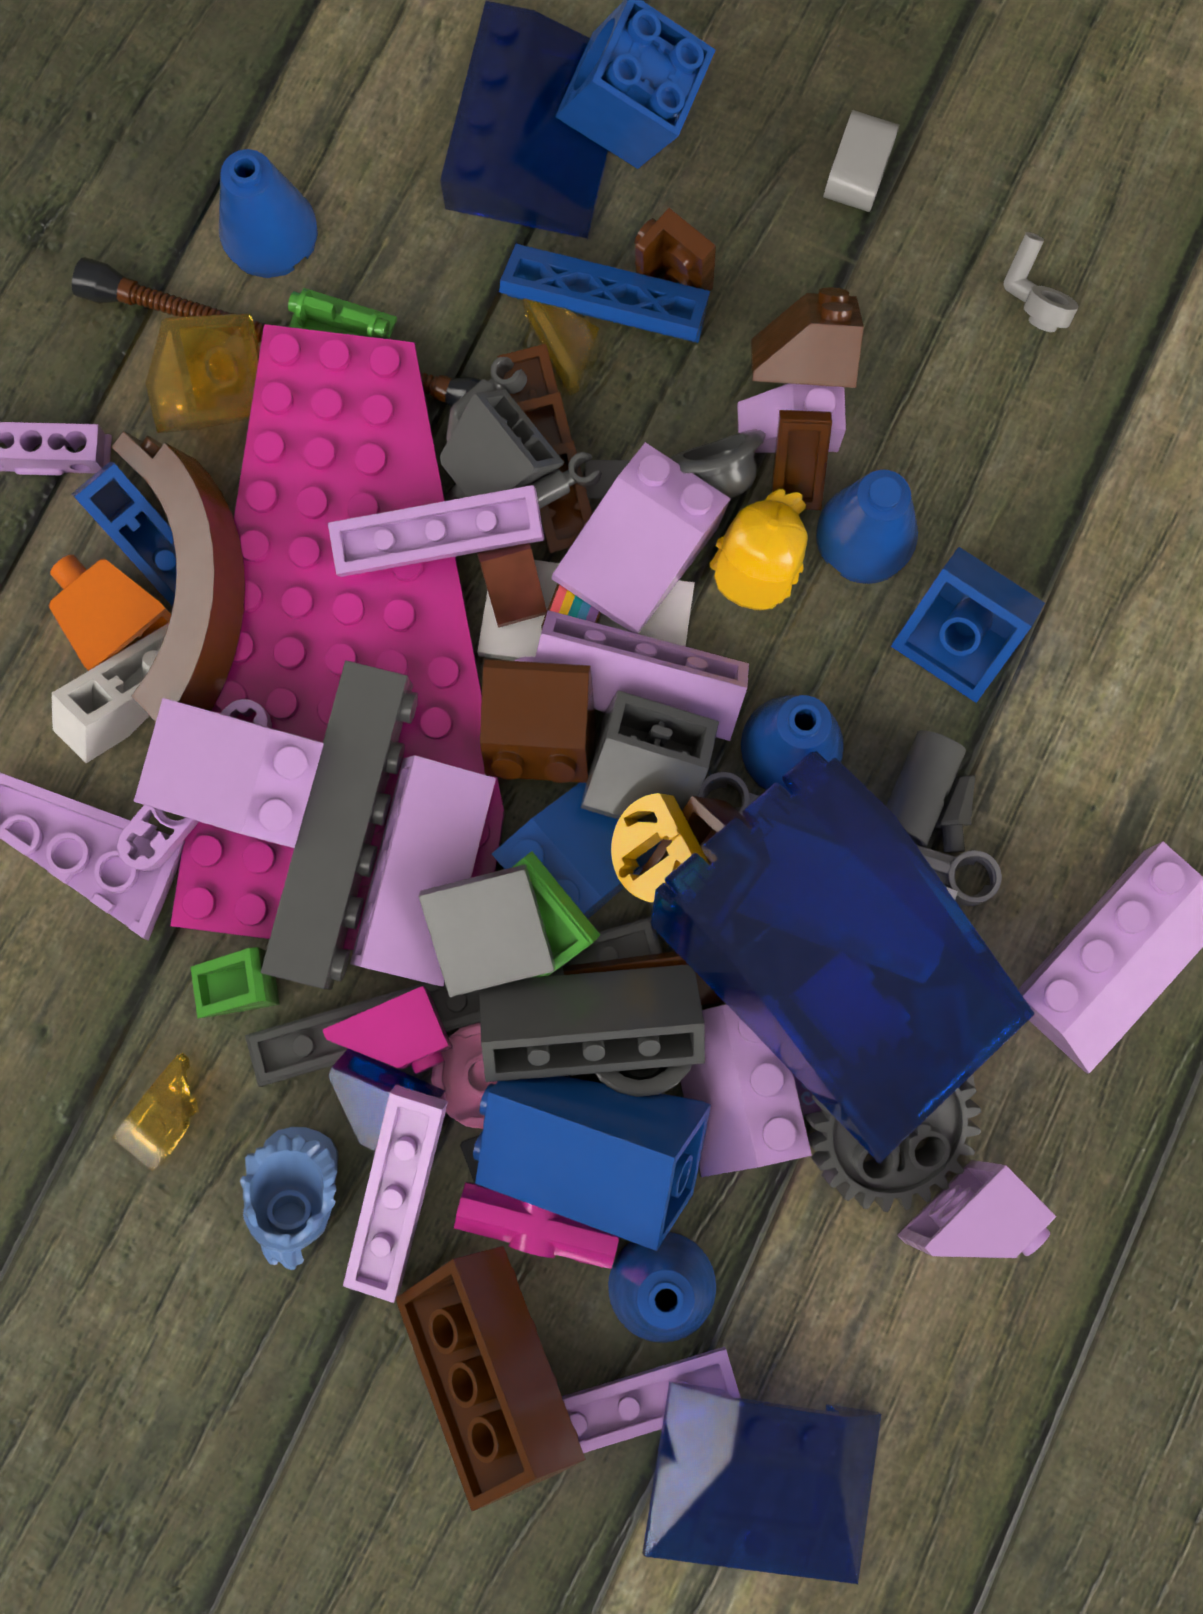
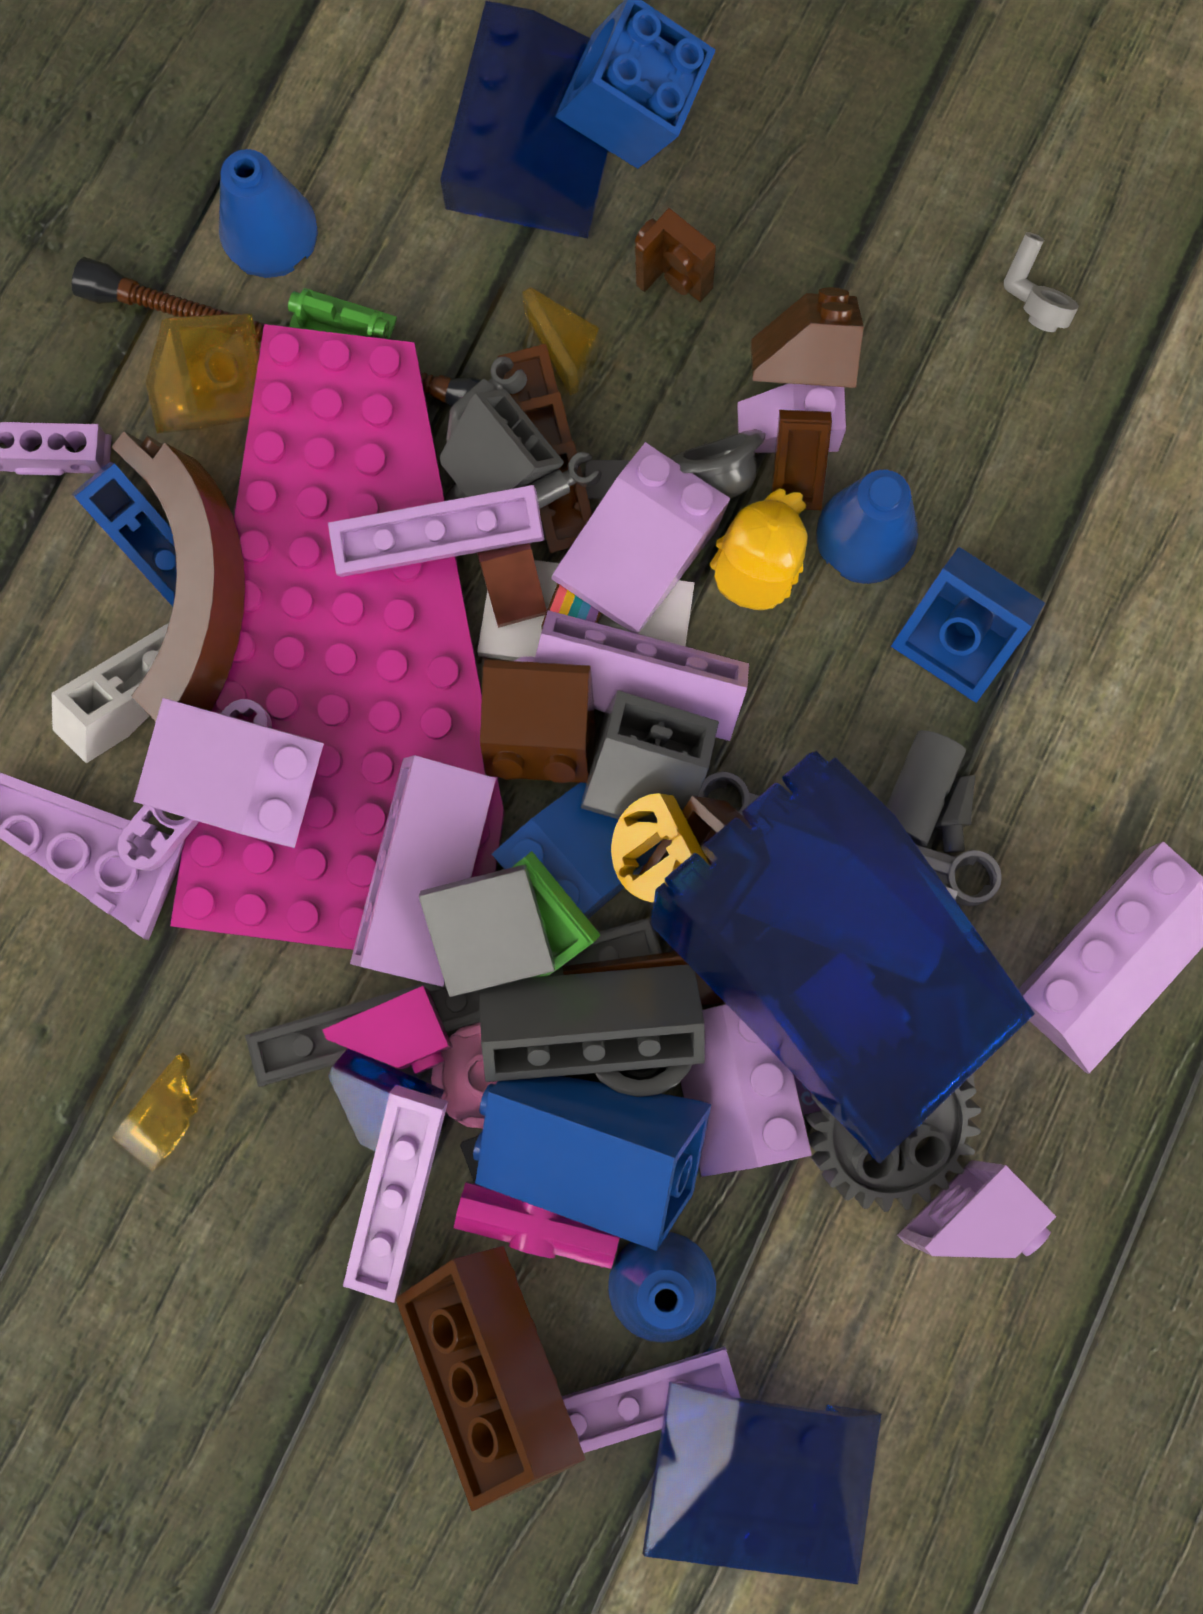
(102, 609): orange torso -> none
(233, 984): bright green slope -> none
(289, 1192): medium blue hair -> none
(339, 826): dark grey brick -> none
(605, 292): blue fence -> none
(786, 732): blue cone -> none
(861, 161): light grey beam -> none

